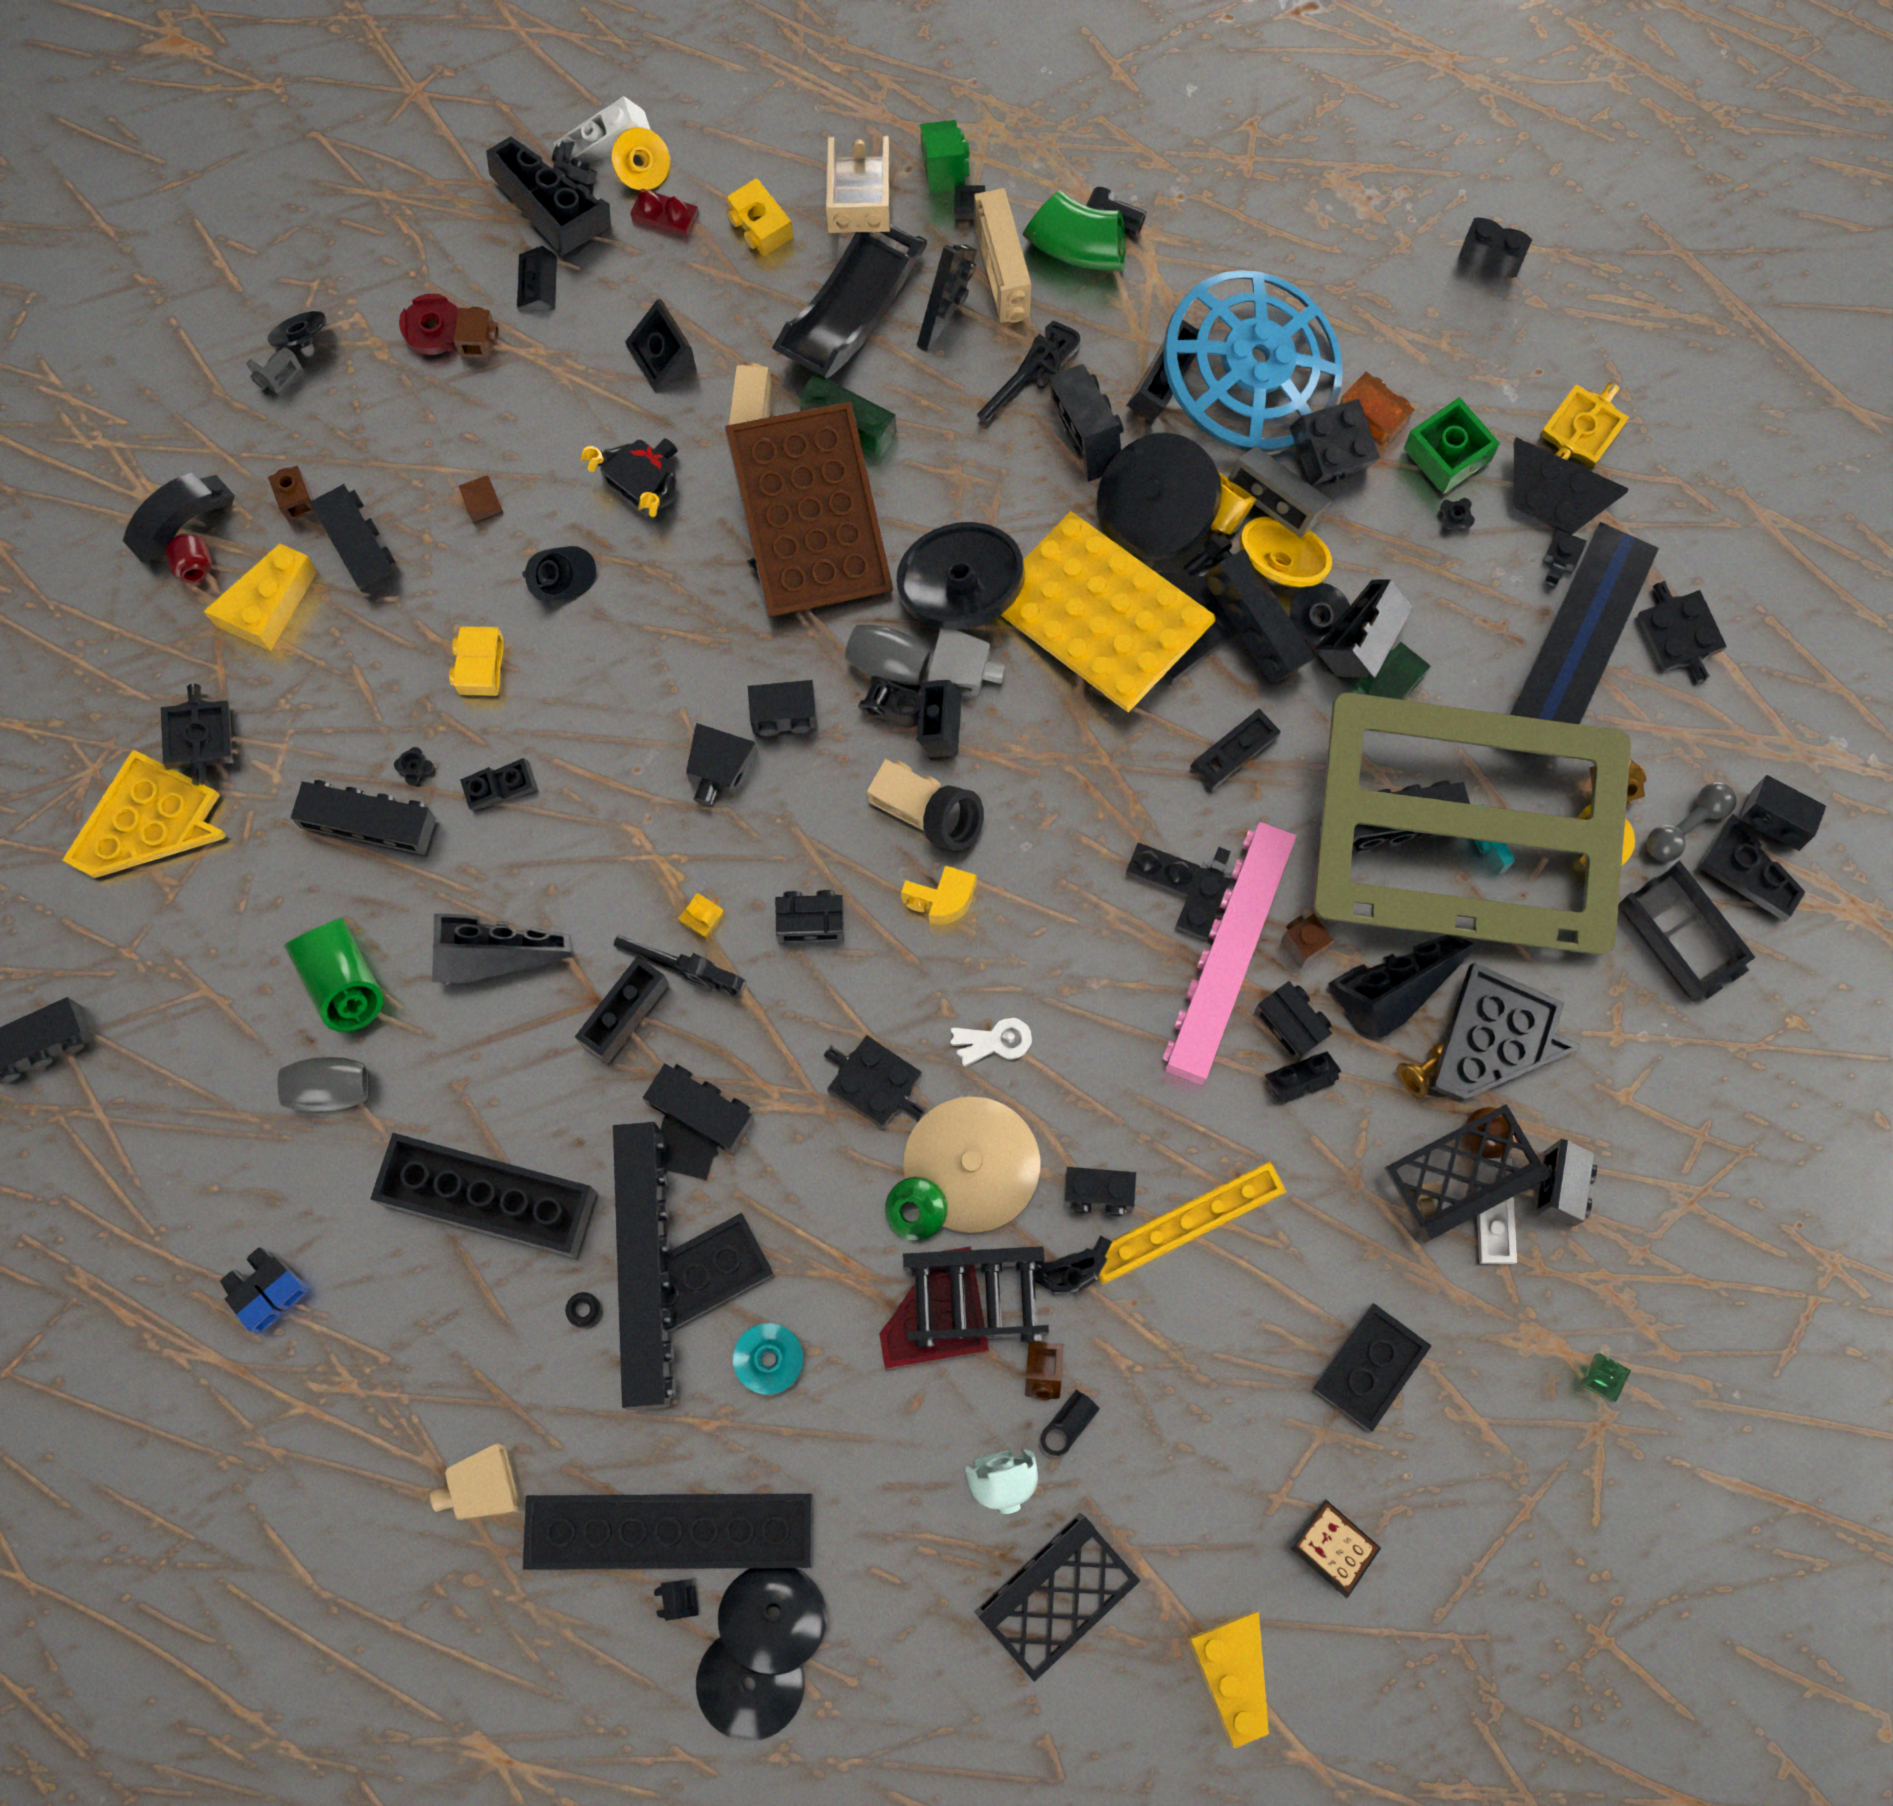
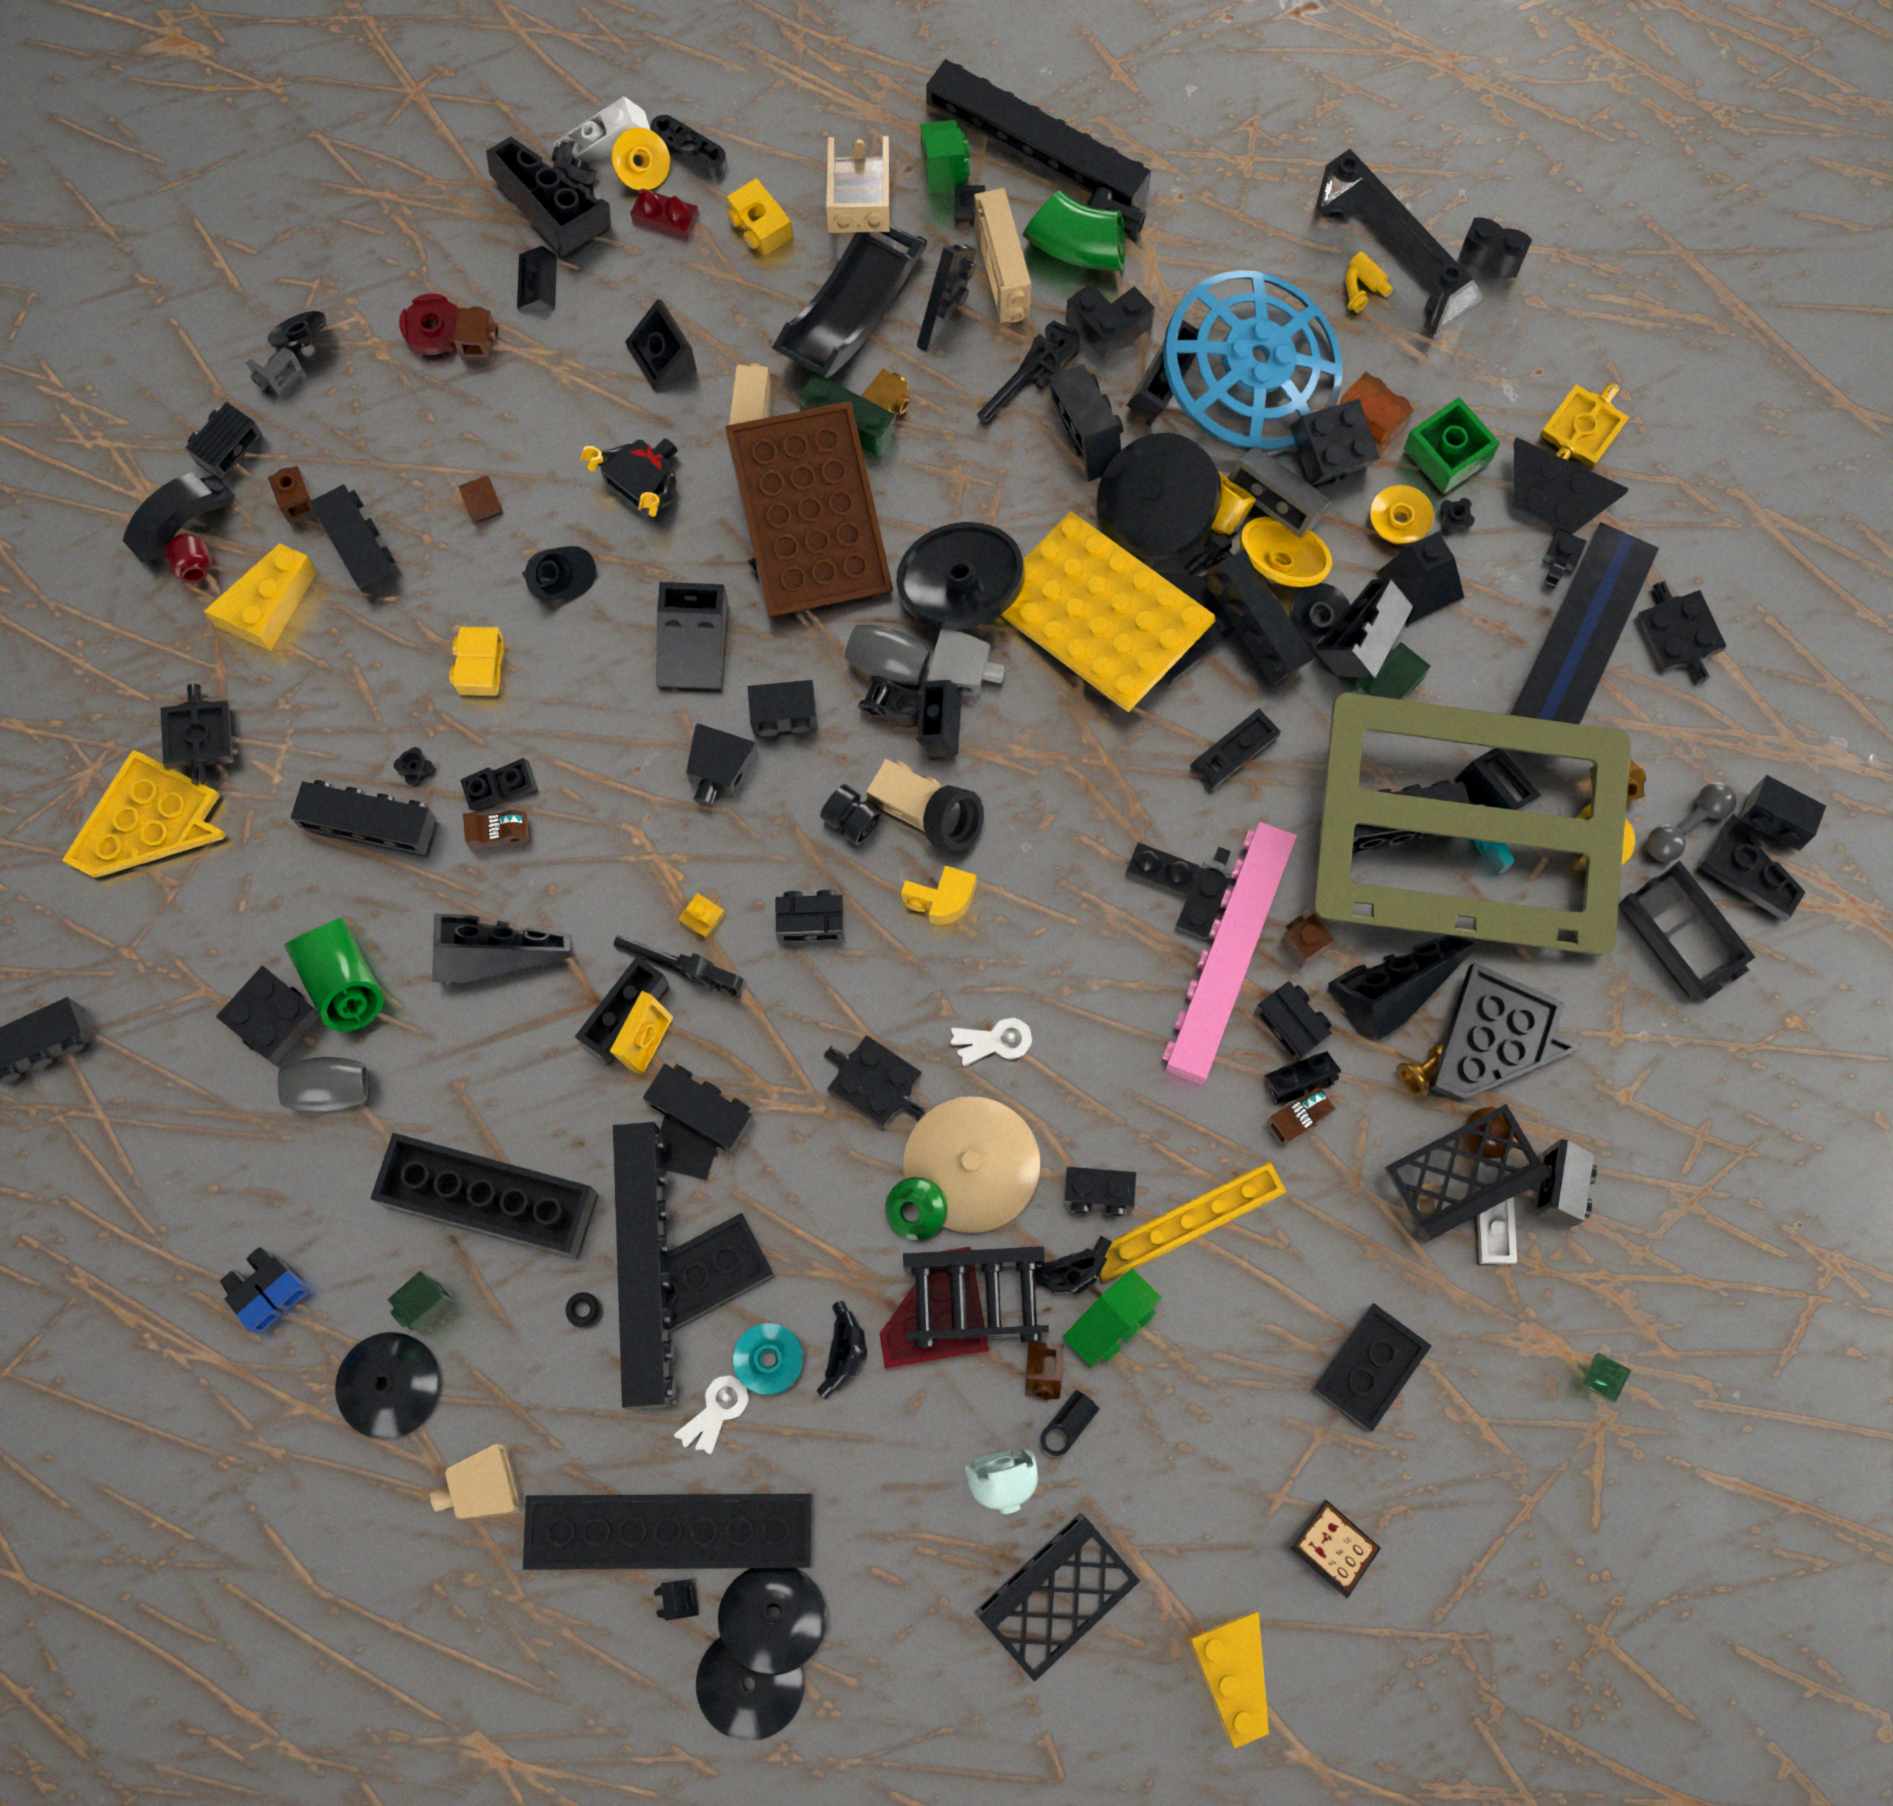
(223, 440): none -> black brick
(268, 1015): none -> black brick
(411, 1388): none -> black dish
(421, 1303): none -> clear green brick
(495, 830): none -> reddish brown leg
(641, 1033): none -> yellow plate
(690, 635): none -> black slope
(693, 157): none -> black beam
(725, 1400): none -> white piece
(846, 1352): none -> black piece
(847, 811): none -> black wheel
(889, 392): none -> pearl gold brick
(1035, 134): none -> black brick
(1109, 325): none -> black brick
(1113, 1318): none -> green brick
(1300, 1116): none -> reddish brown leg
(1353, 188): none -> black windscreen
(1370, 274): none -> yellow plant
(1405, 503): none -> yellow dish
(1425, 576): none -> black slope
(1487, 789): none -> black tile

